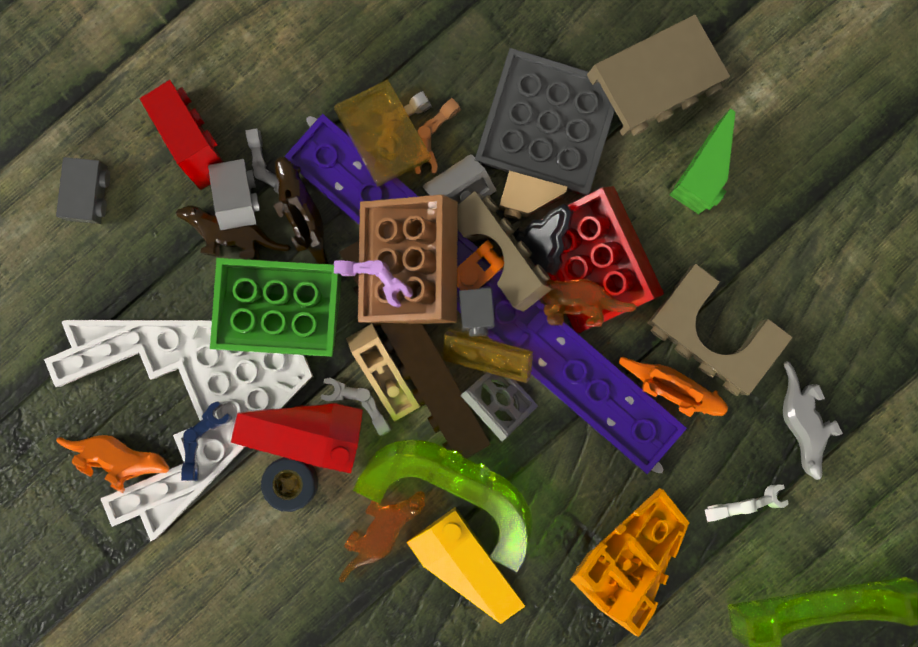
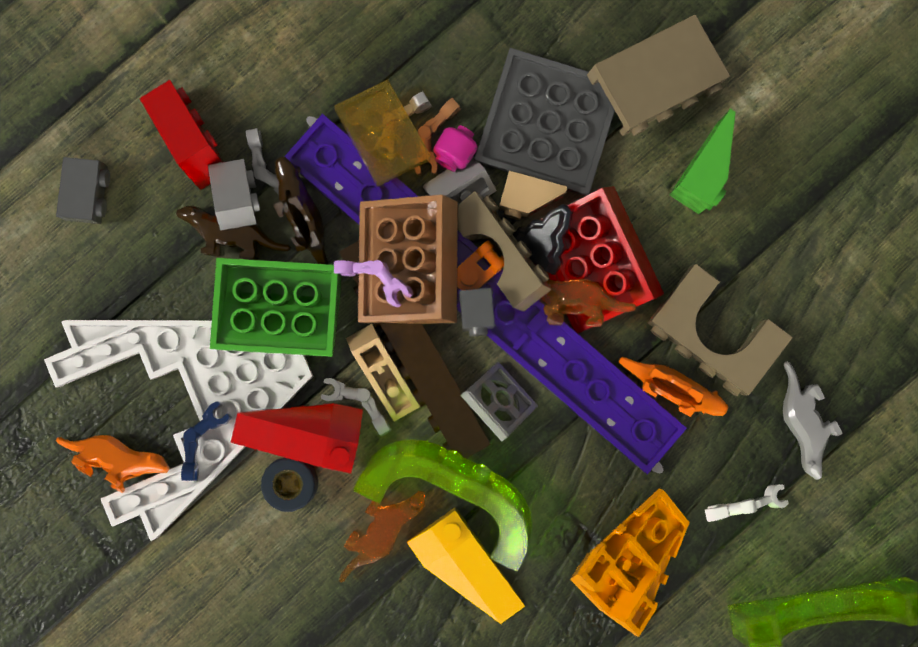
(455, 148): none -> dark pink head
(488, 356): clear yellow plate -> none

